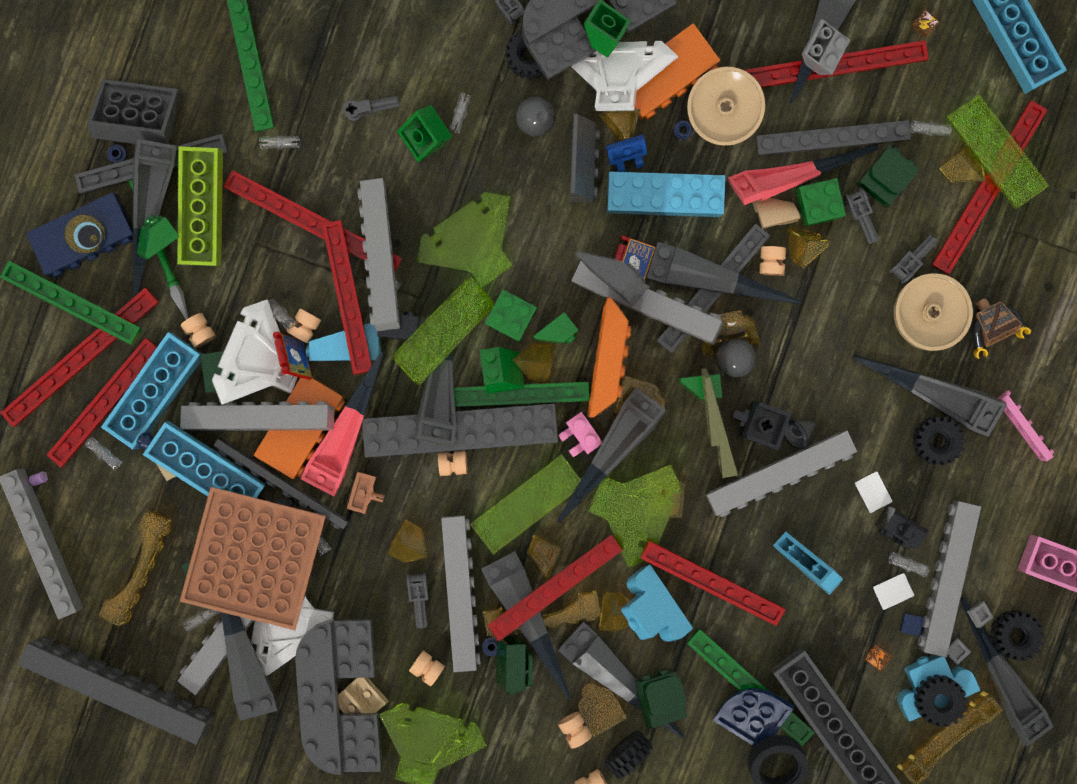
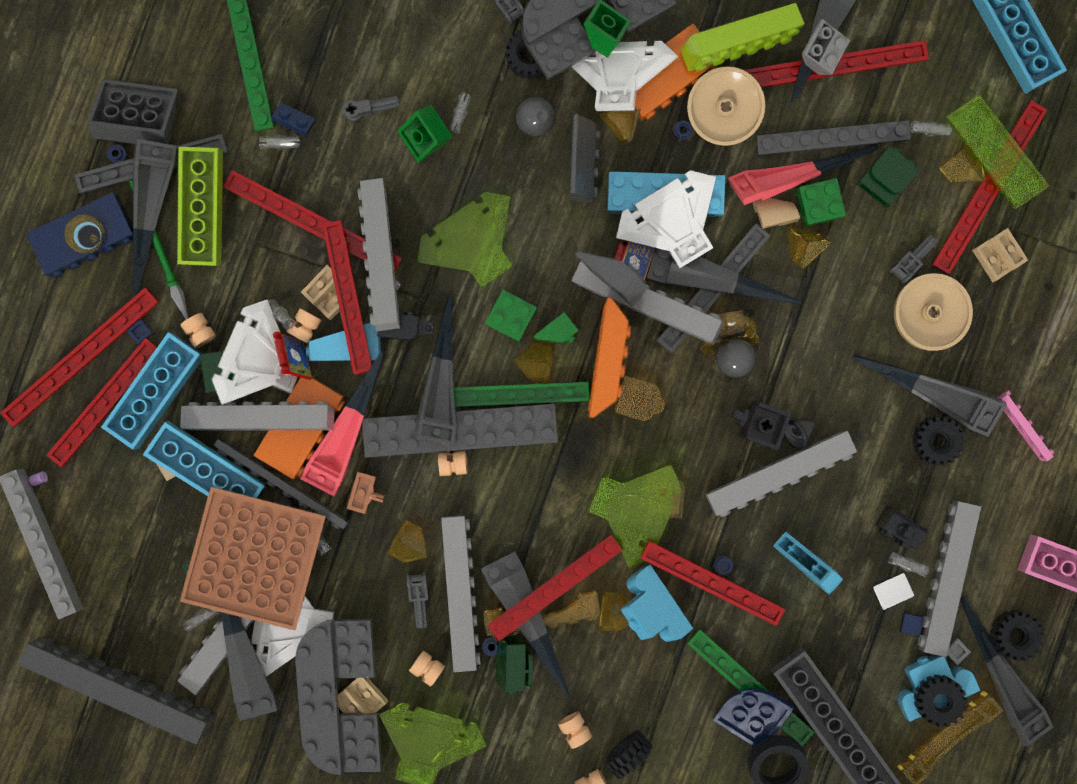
(71, 303): green plate -> none
(103, 453): clear pin -> none
(140, 331): none -> dark blue tile
(144, 440): dark blue plate -> none
(153, 529): clear yellow arch -> none
(155, 236): green slope -> none
(293, 119): none -> dark blue plate
(322, 293): none -> tan slope
(443, 330): clear neon green plate -> none
(500, 370): green slope -> none
(526, 504): clear neon green plate -> none
(544, 554): clear yellow slope -> none
(583, 432): bright pink plate -> none
(593, 656): dark grey plate -> none
(600, 708): clear yellow plate -> none
(625, 150): blue plate -> none
(632, 425): dark grey plate -> none
(661, 698): dark green brick -> none
(672, 218): none -> white plate
(695, 386): green slope -> none
(716, 429): olive slope -> none
(723, 565): none -> dark blue plate
(742, 37): none -> lime brick
(772, 261): light nougat wheel -> none
(860, 210): dark grey connector -> none
(873, 492): white sticker -> none
(878, 658): clear orange tile -> none
(925, 23): tile -> none
(980, 614): light grey tile -> none
(995, 324): torso -> none
(1000, 255): none -> tan slope

